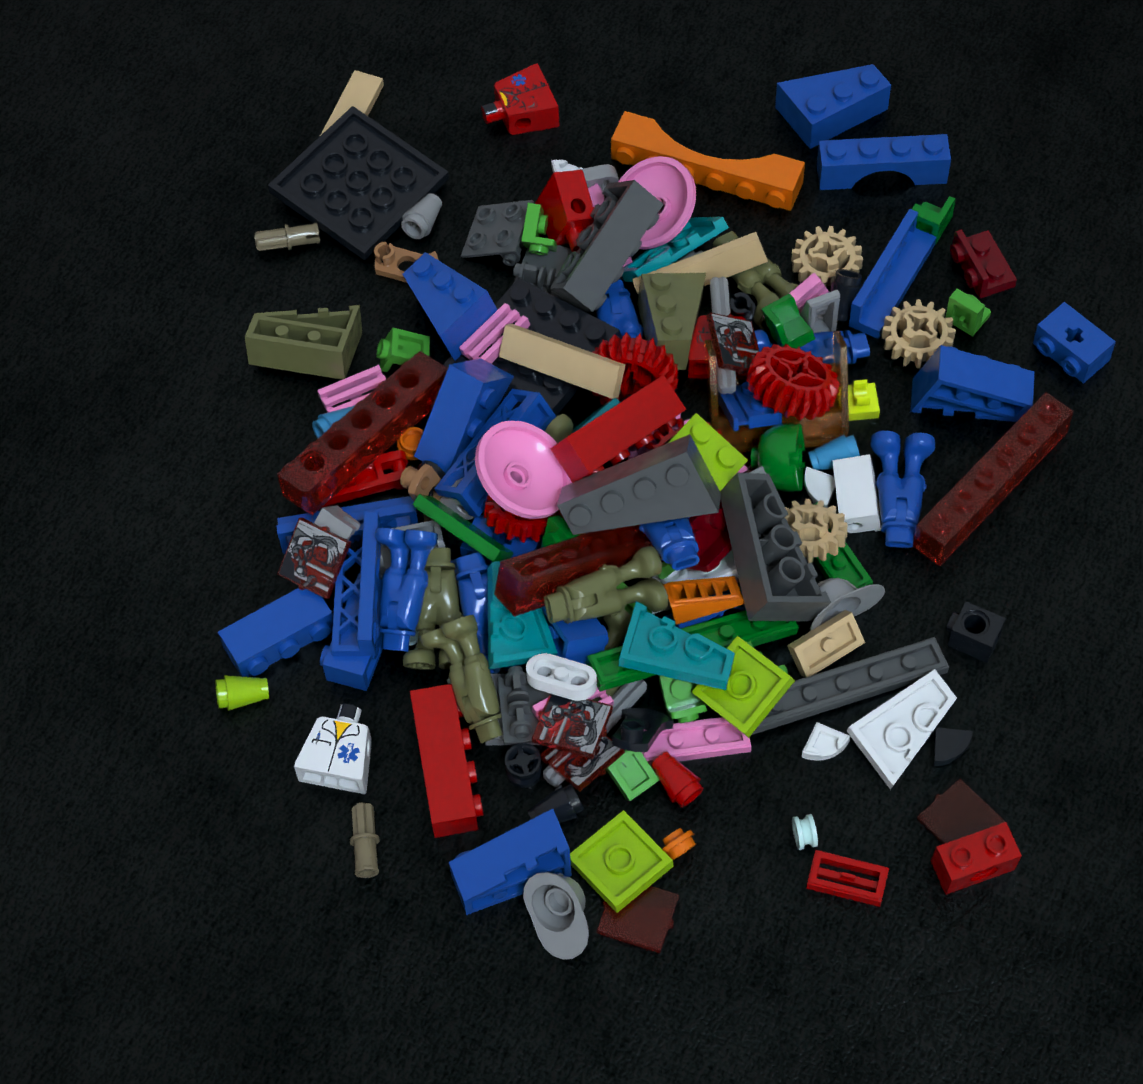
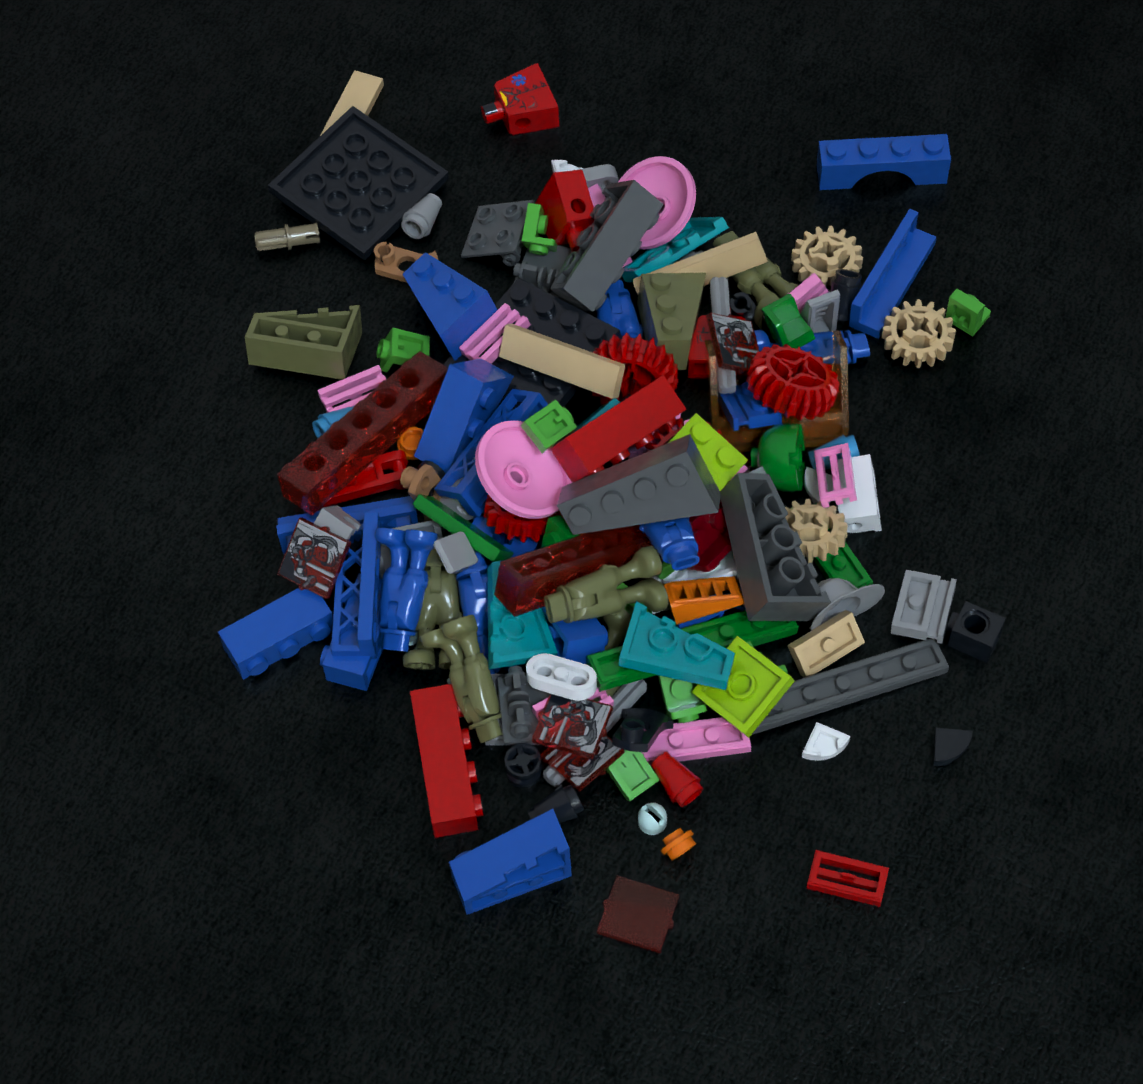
(240, 691): lime cone -> none
(337, 752): white torso -> none
(364, 840): dark tan axle -> none
(455, 552): none -> light grey slope
(549, 426): none -> bright green bracket
(557, 913): light grey piece -> none
(620, 861): lime plate -> none
(648, 823): none -> light aqua hinge
(763, 179): orange arch -> none
(804, 831): light aqua bush -> none
(832, 102): blue wedge -> none
(838, 493): none -> bright pink tile
(862, 401): neon yellow tile -> none
(901, 498): blue piece -> none
(901, 725): white wing -> none
(923, 606): none -> light grey plate
(933, 218): green panel -> none
(958, 814): clear red piece -> none
(972, 383): blue wedge -> none
(975, 858): red brick -> none
(982, 263): dark red bracket -> none
(992, 478): clear red brick -> none
(1073, 342): blue brick -> none

